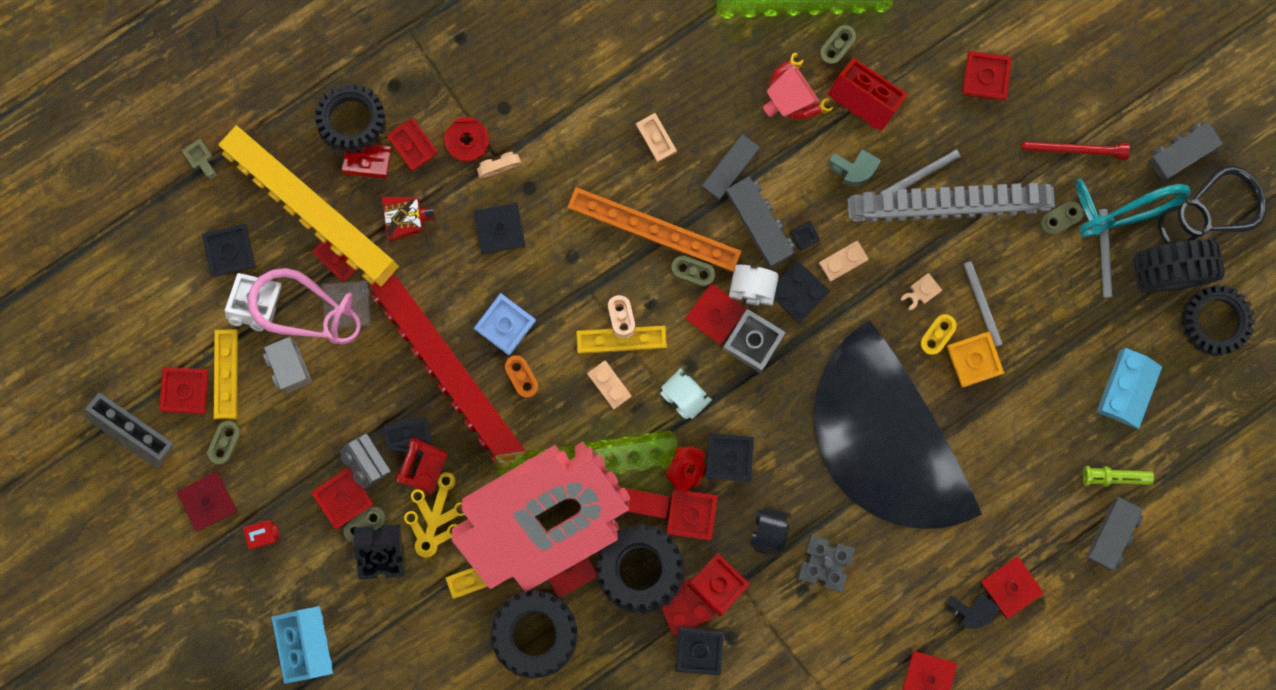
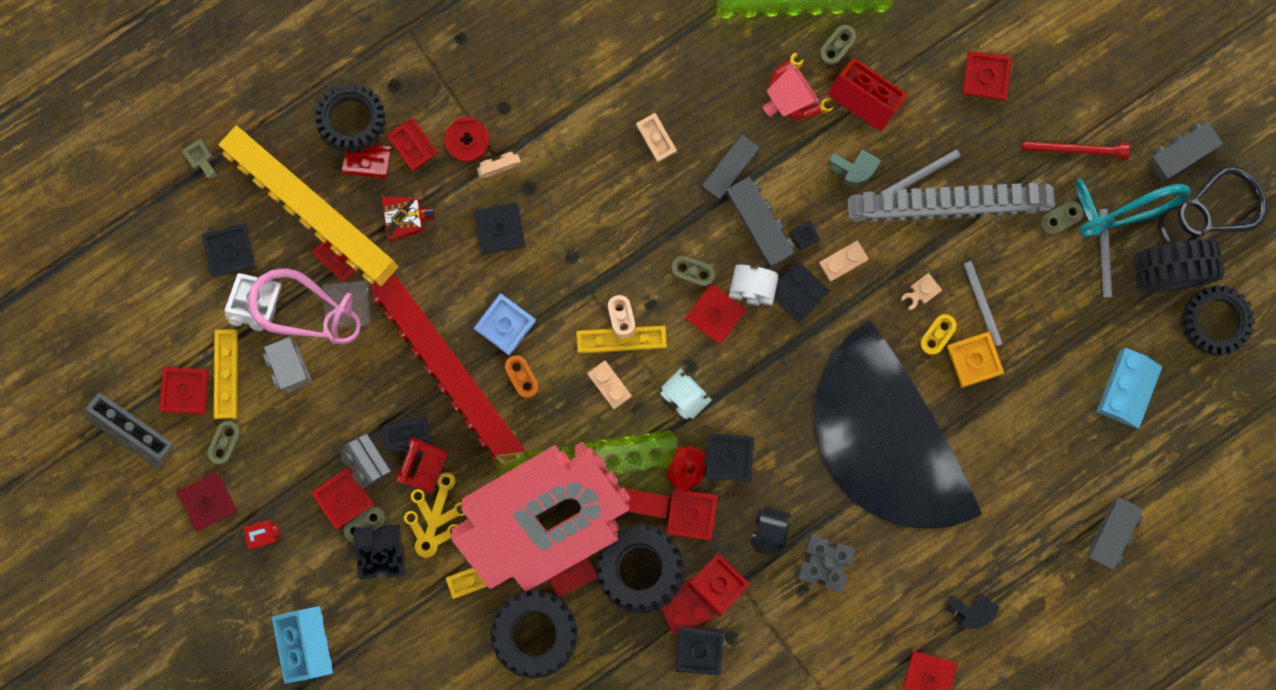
(654, 229): orange plate -> none
(753, 340): light grey brick -> none
(1012, 587): red plate -> none
(1107, 476): lime pin -> none

